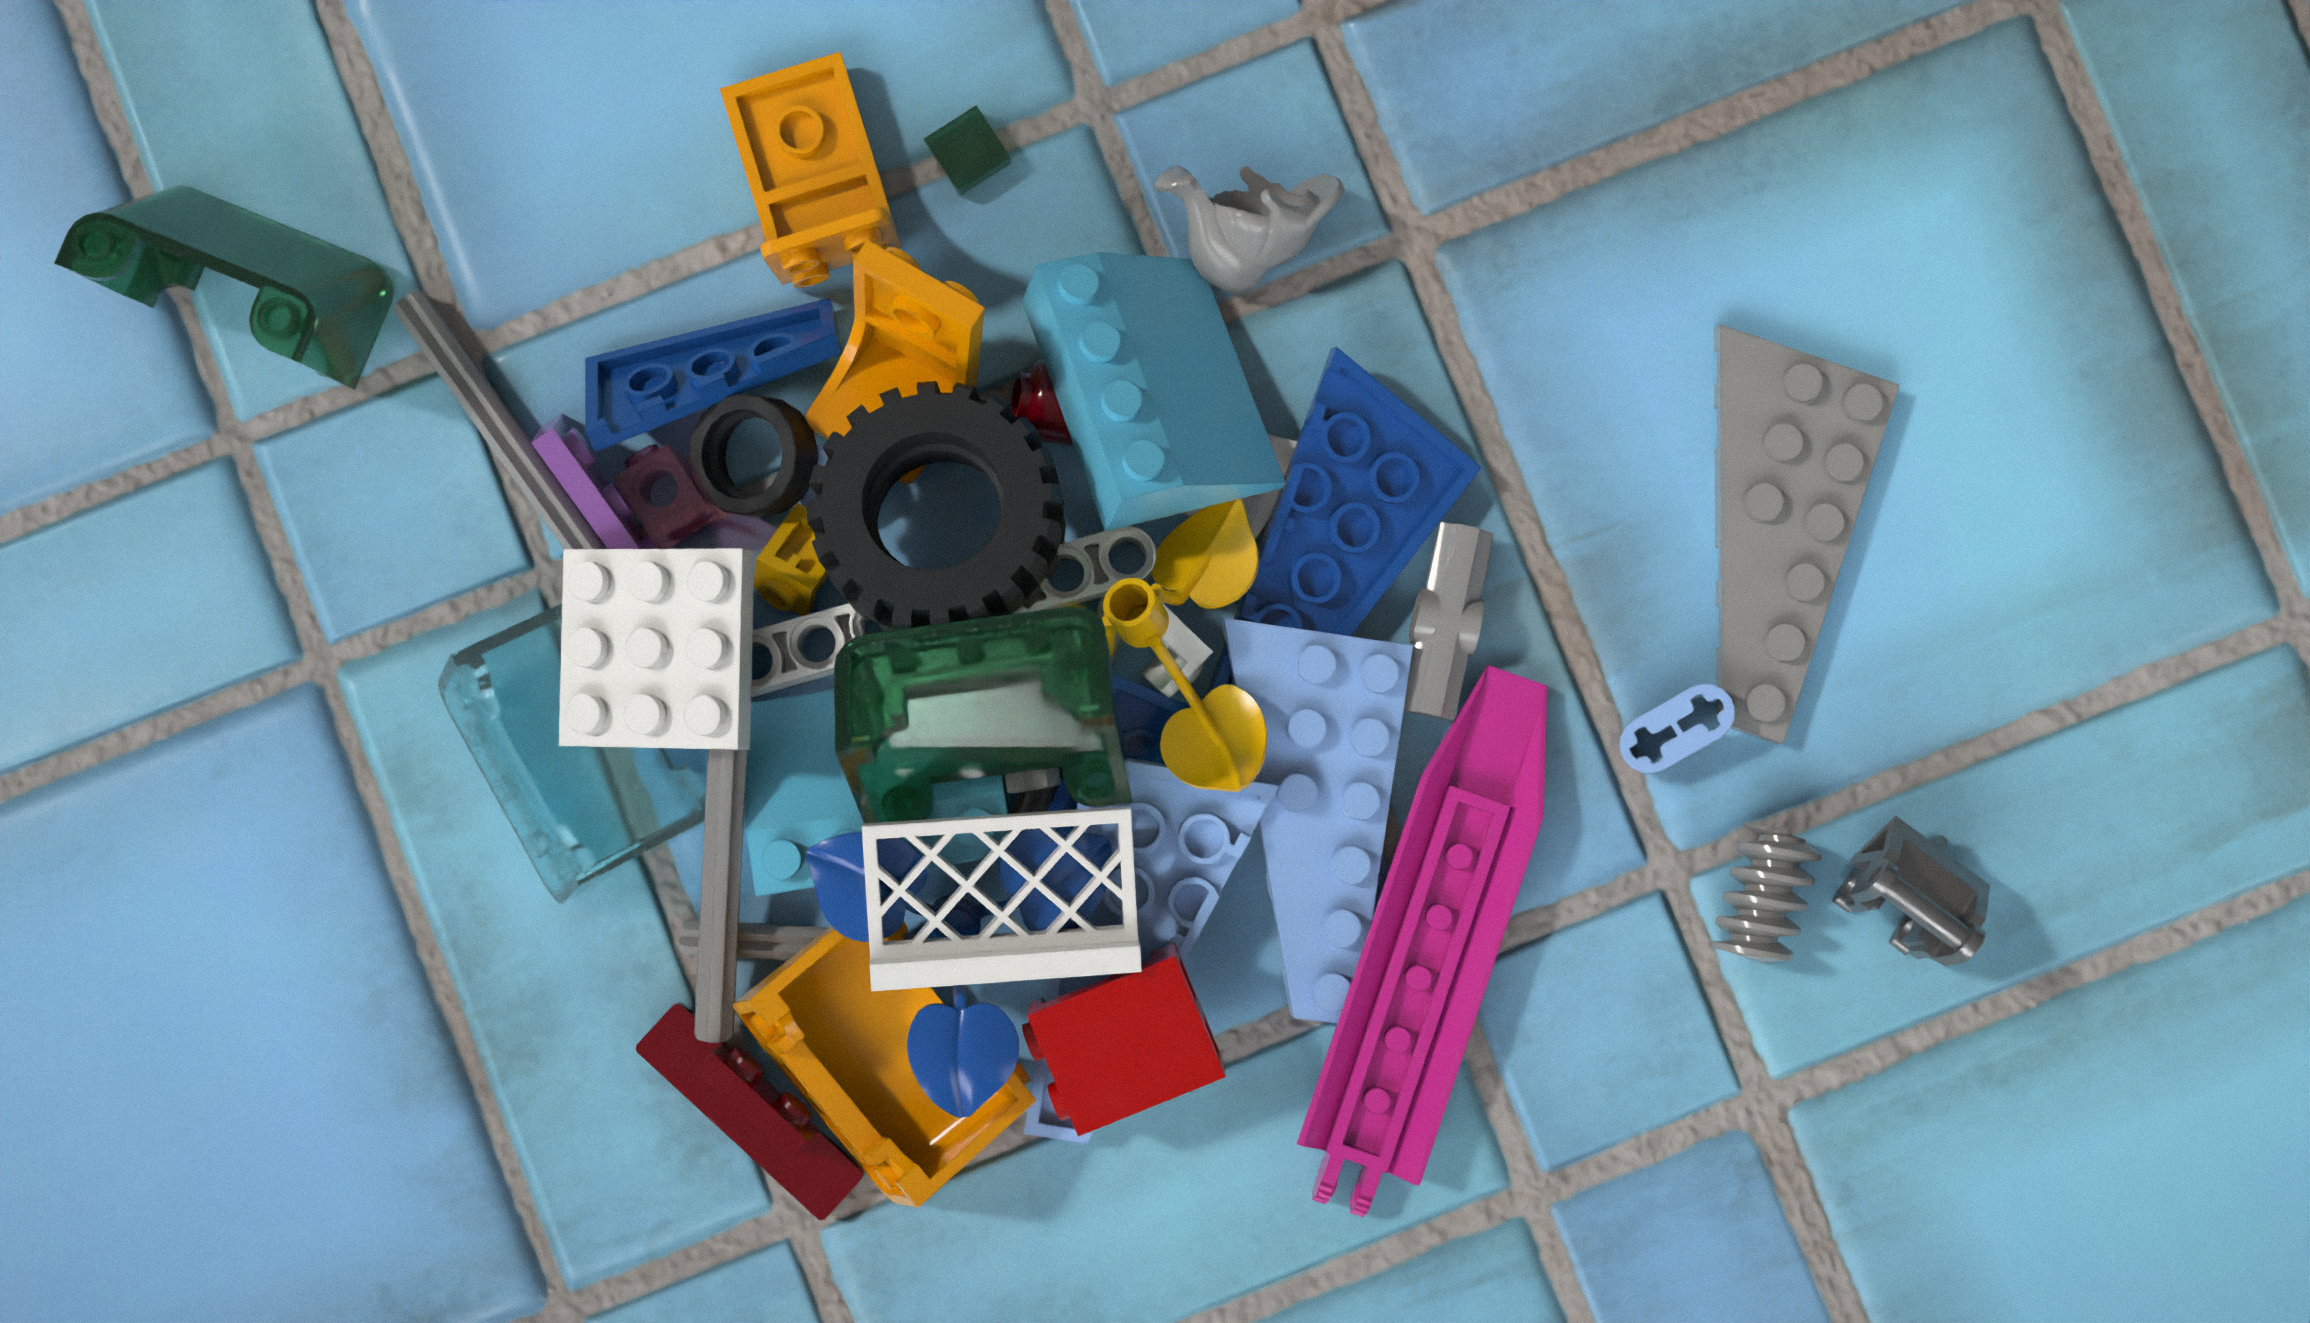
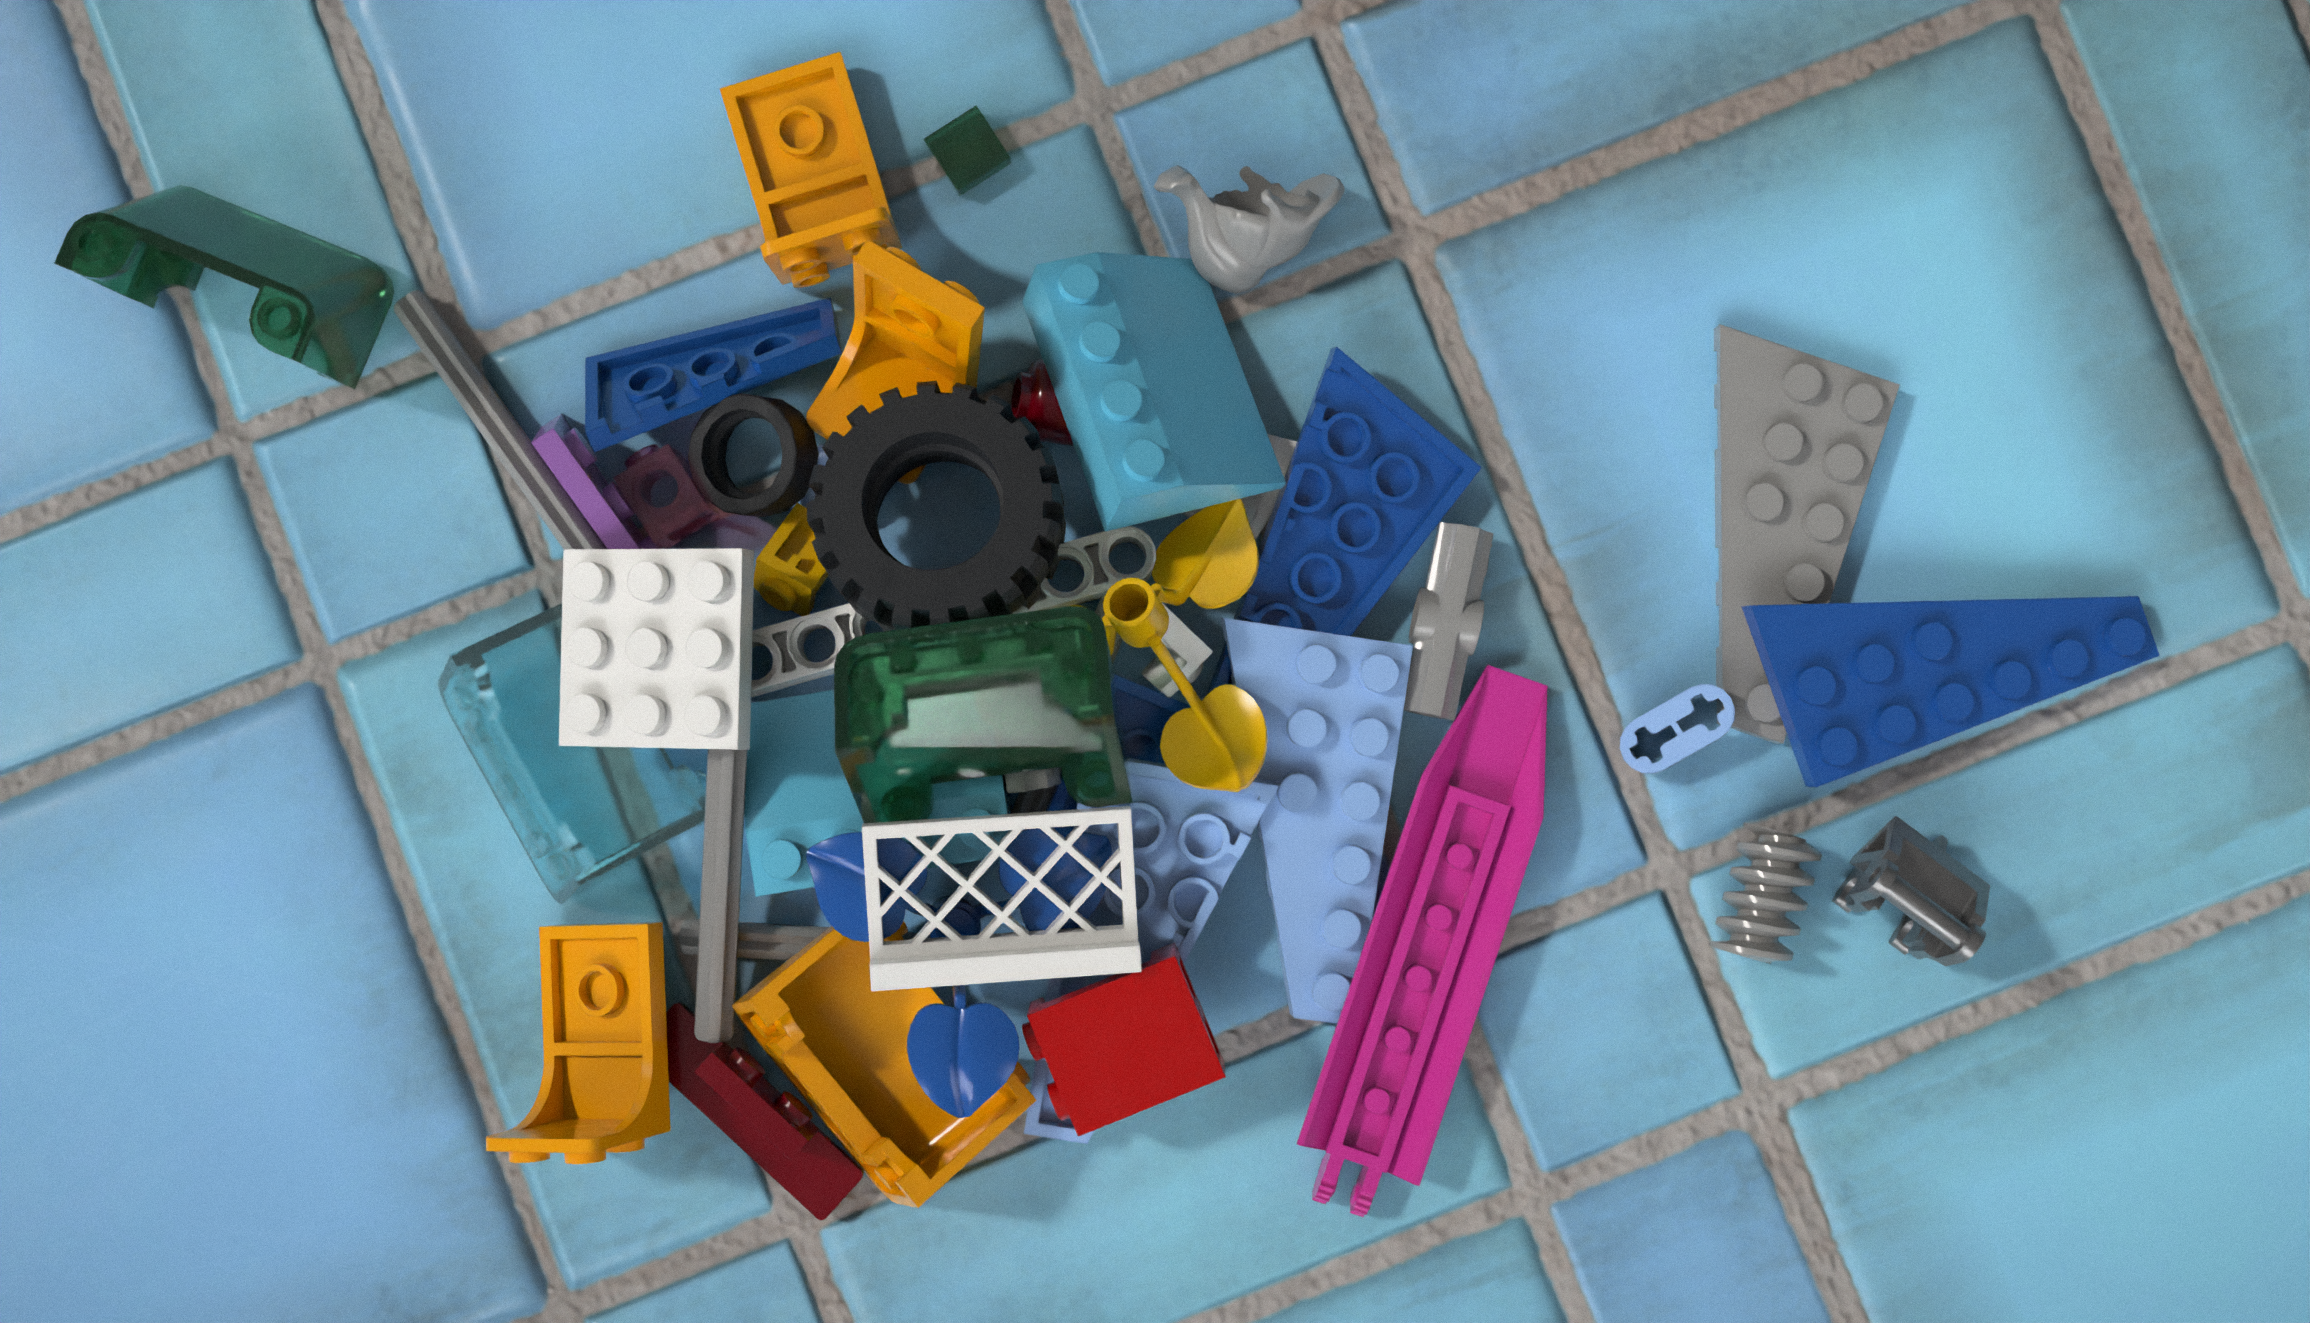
(600, 1045): none -> light orange bracket
(1905, 674): none -> blue wing

